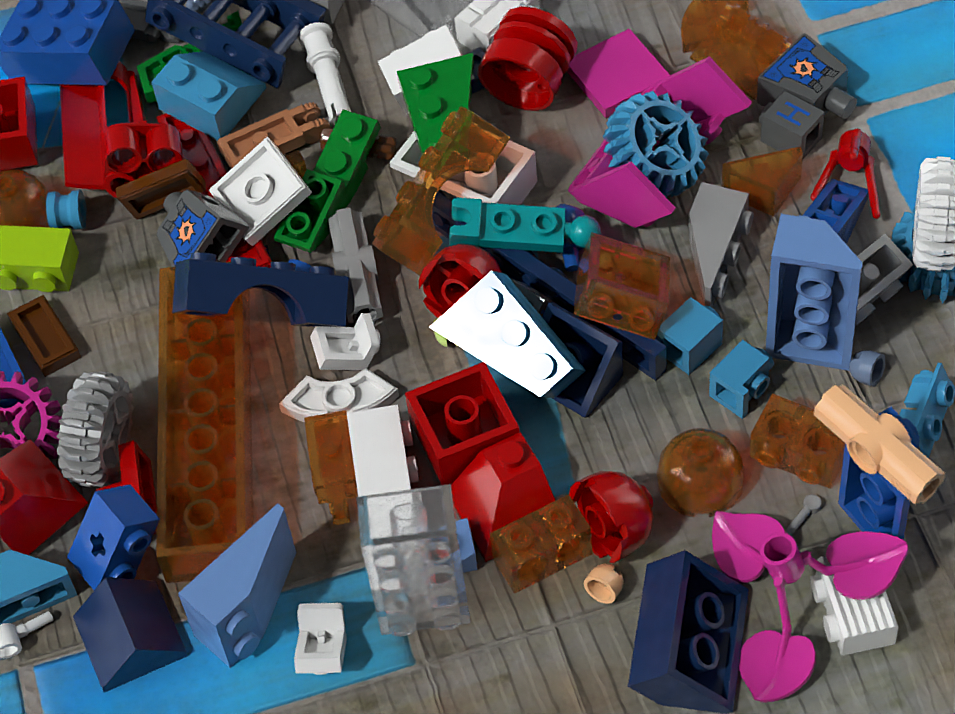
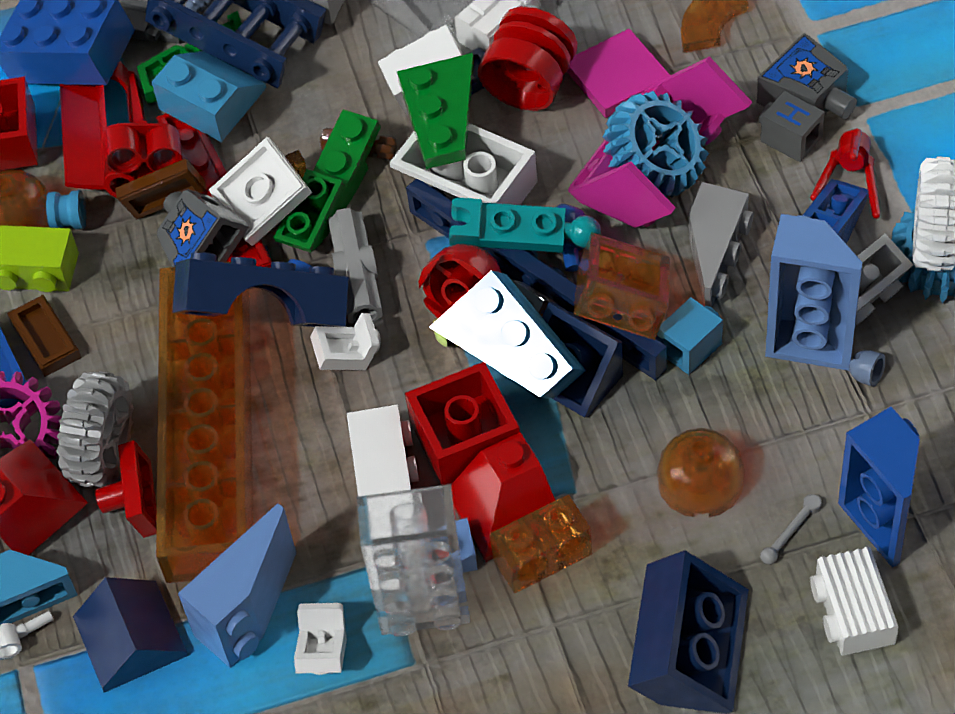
(113, 535): blue brick -> none
(286, 129): nougat hinge -> none
(324, 62): white pin -> none
(332, 462): clear orange hinge -> none
(352, 394): white tile -> none
(465, 146): clear orange arch -> none
(604, 583): light nougat hinge -> none
(615, 511): red cylinder -> none
(740, 377): dark azure brick -> none
(741, 47): clear orange hinge -> none
(747, 543): dark pink plant -> none
(765, 178): clear orange slope -> none
(802, 436): clear orange brick -> none
(879, 444): light nougat piece -> none
(931, 396): dark azure hinge -> none

